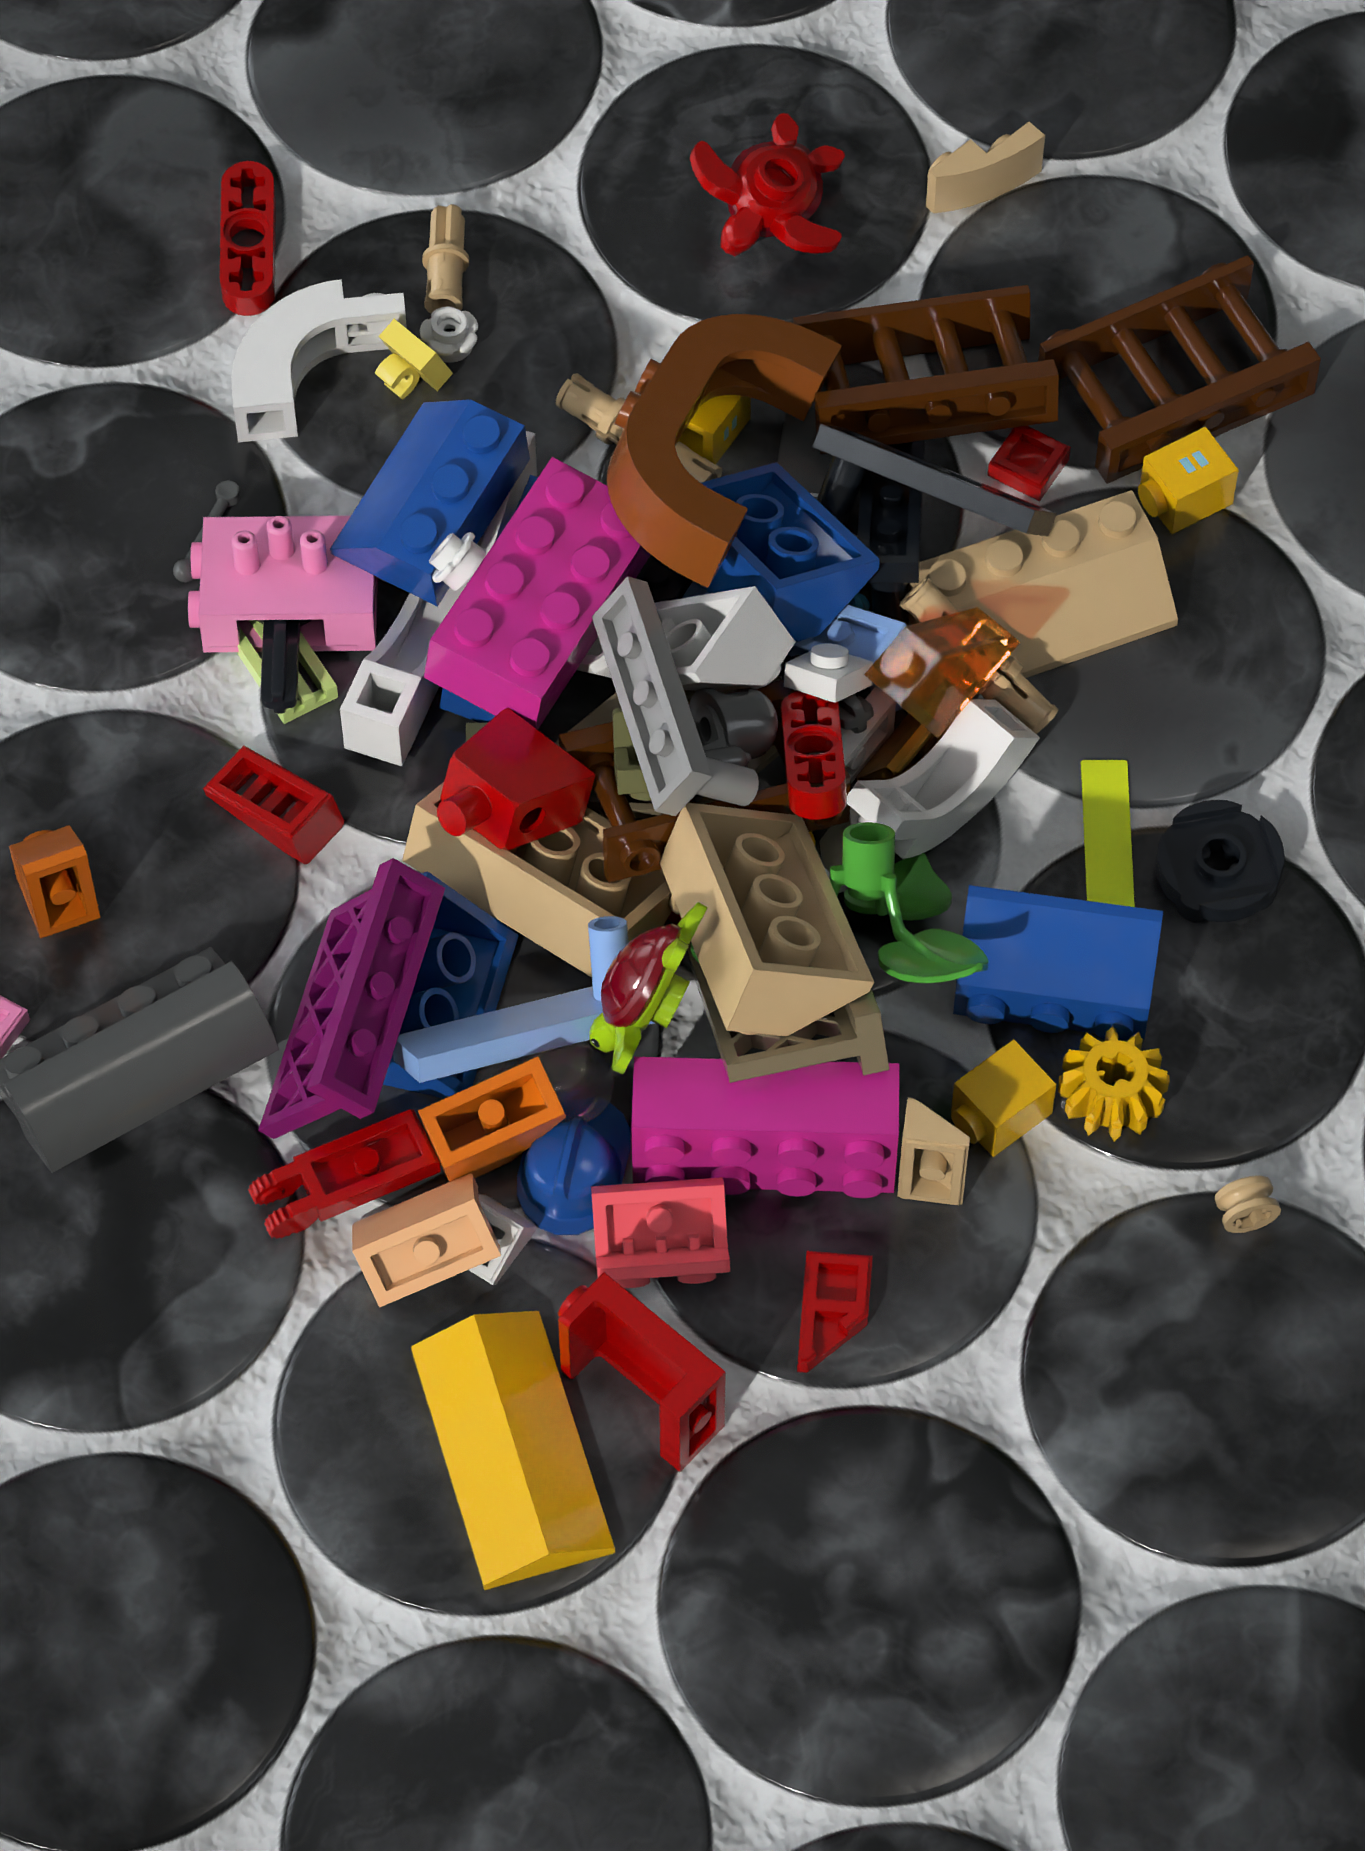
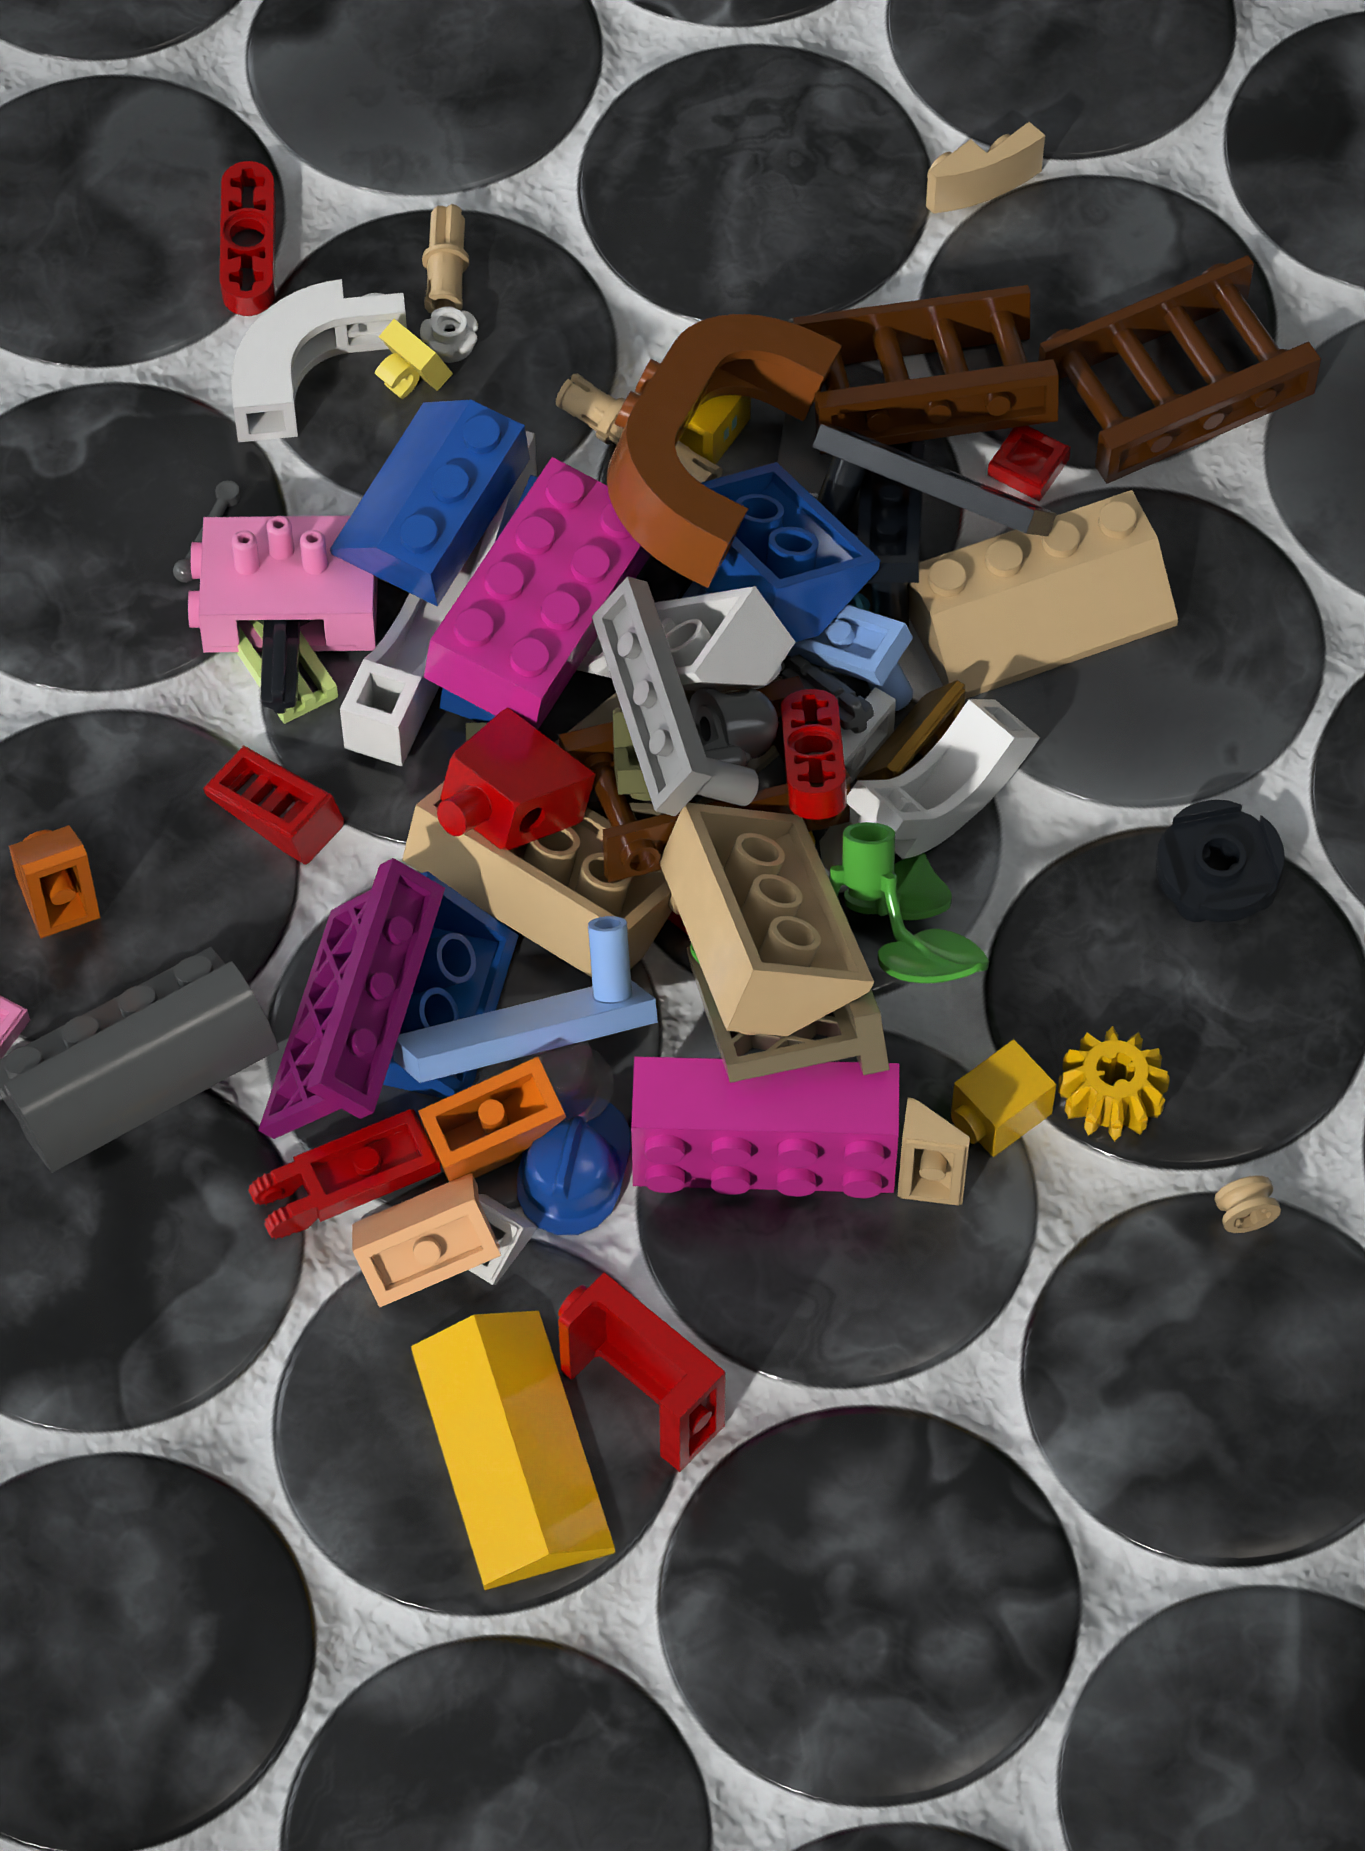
(456, 560): white plate -> none
(643, 987): animal -> none
(661, 1231): coral bracket -> none
(771, 190): red animal -> none
(827, 672): white plate -> none
(832, 1304): red tile -> none
(941, 665): clear orange slope -> none
(1007, 683): tan pin -> none
(1059, 963): blue slope -> none
(1107, 832): neon yellow sticker -> none
(1187, 480): yellow brick -> none

